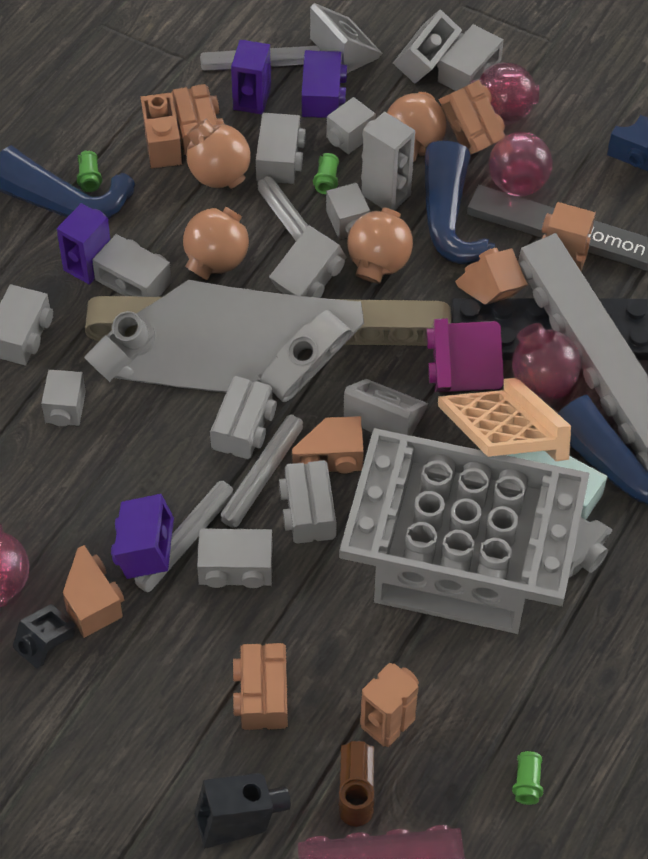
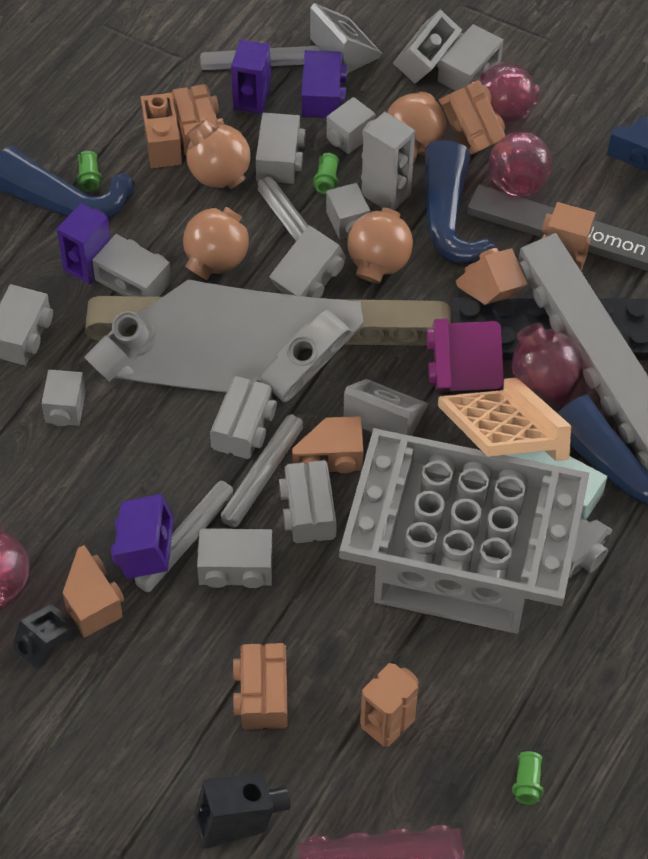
(356, 782): reddish brown piece -> none

